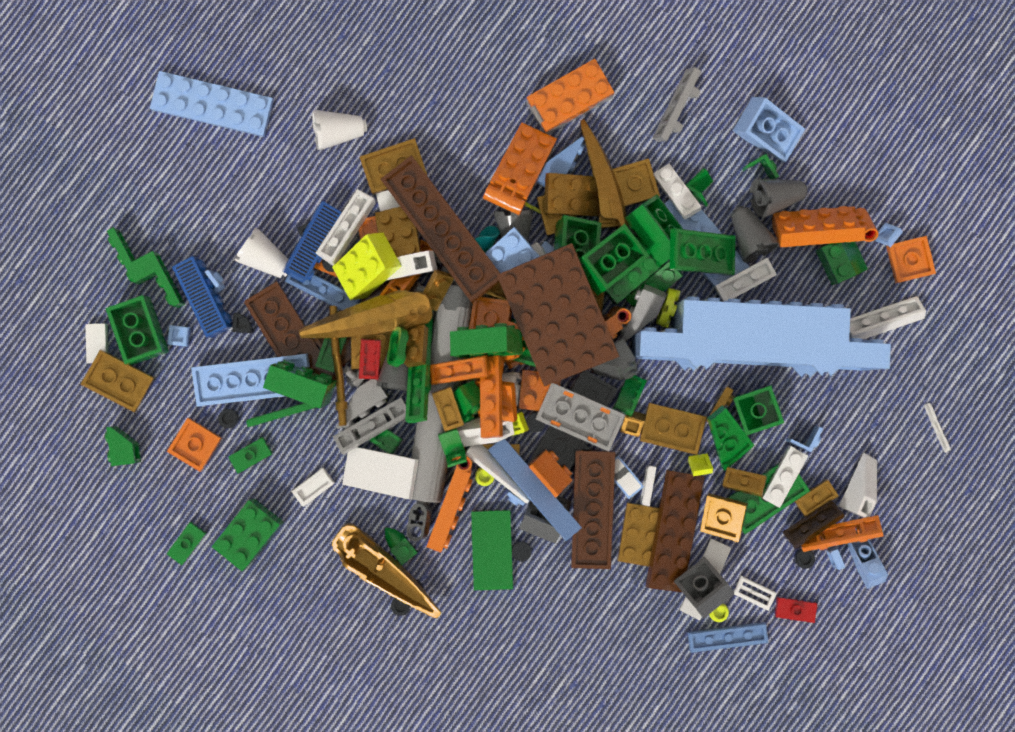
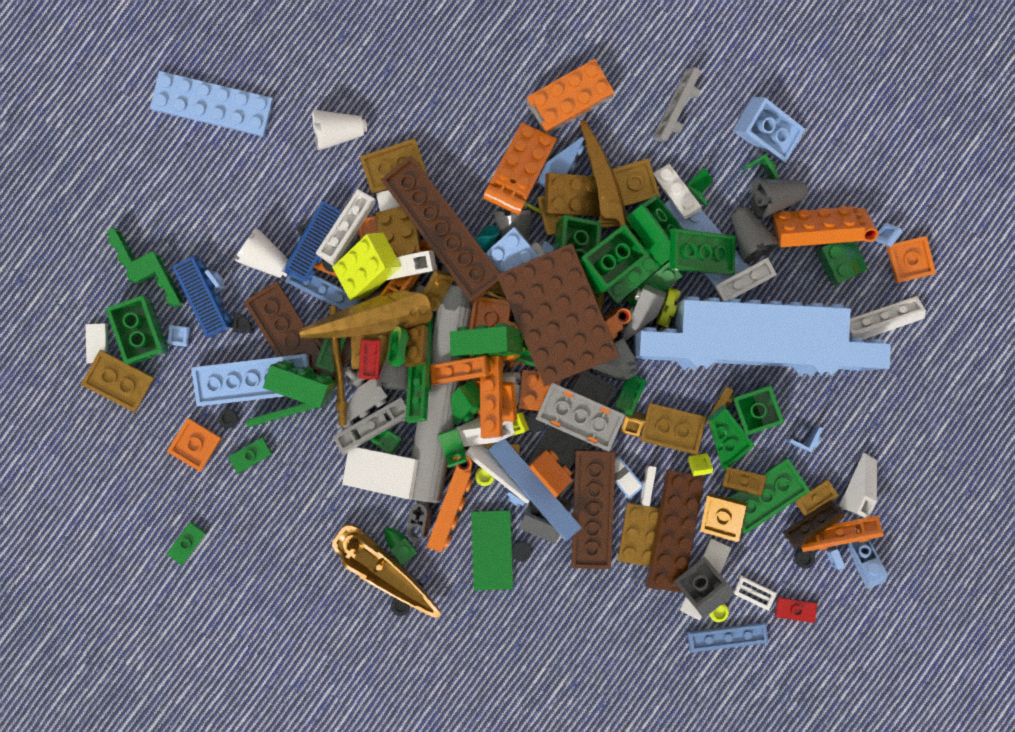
(122, 447): green slope -> none
(247, 534): green brick -> none
(313, 487): white tile -> none
(447, 408): pearl gold plate -> none
(784, 476): white plate -> none
(933, 419): white piece -> none

